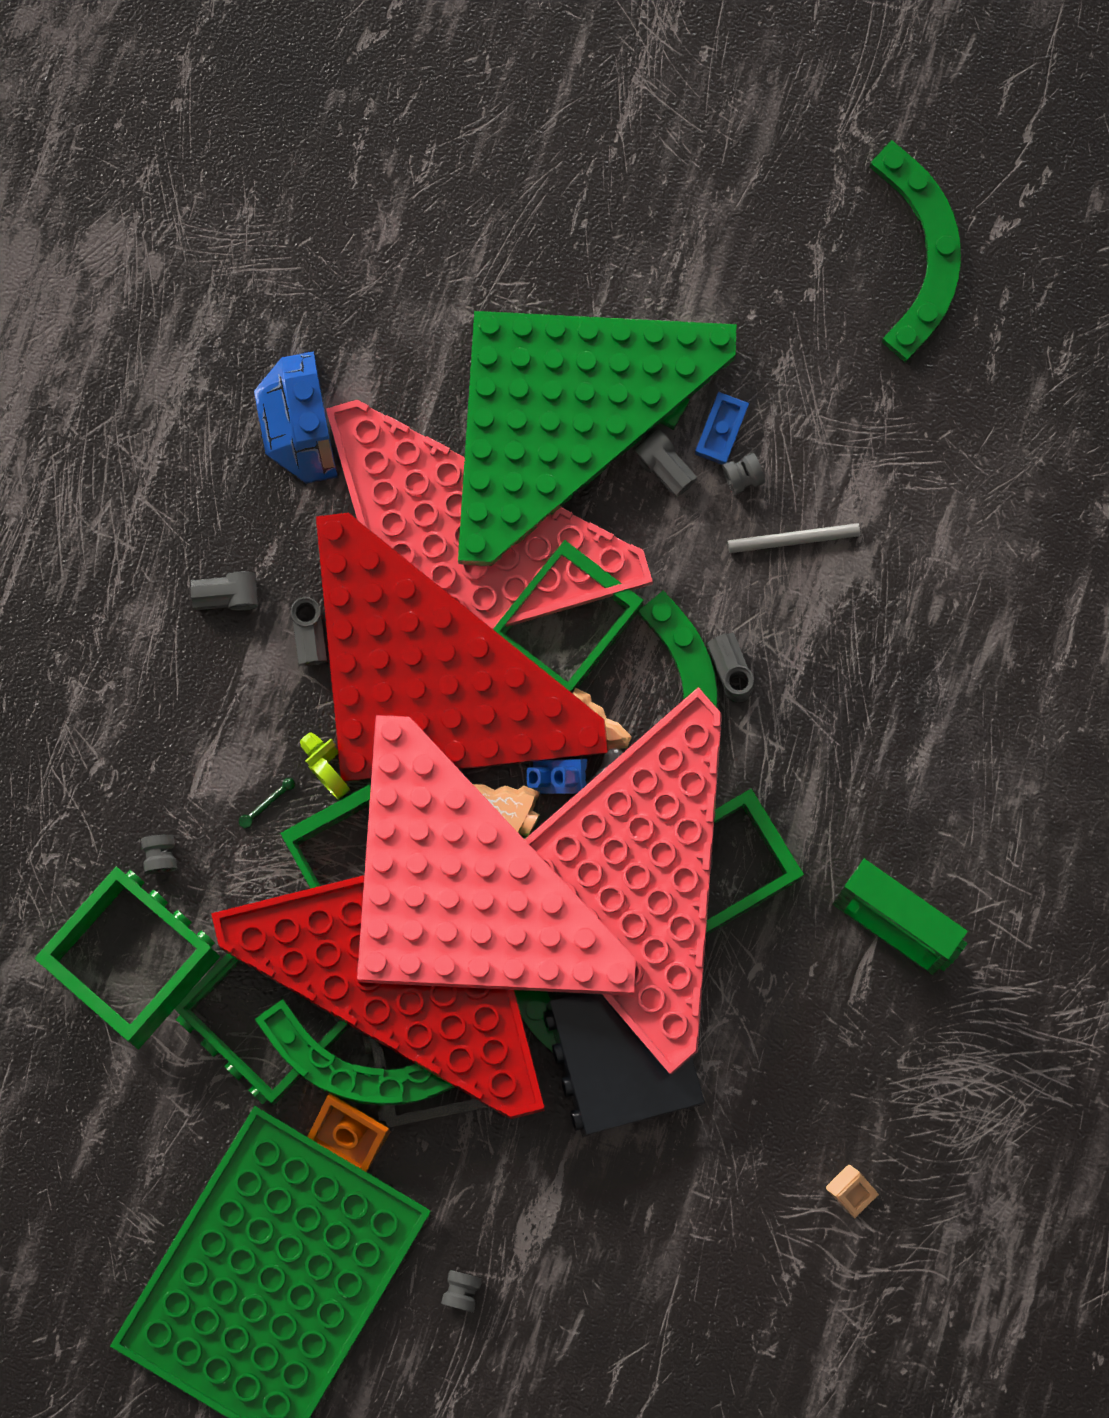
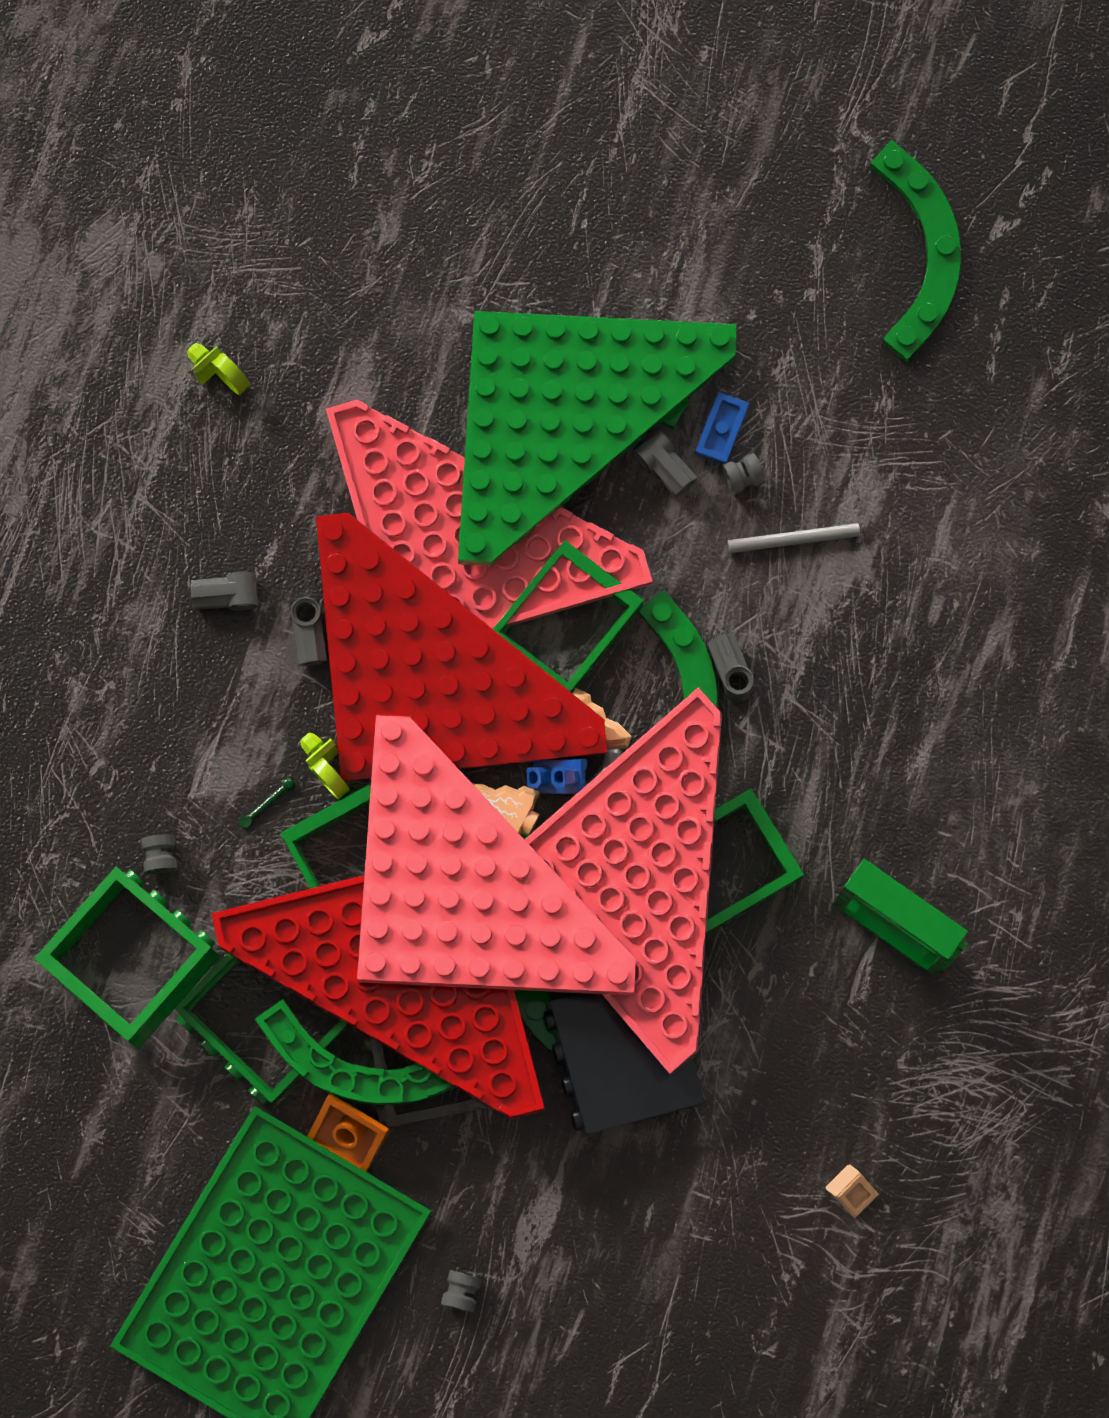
(213, 362): none -> lime piece
(295, 419): blue wedge -> none

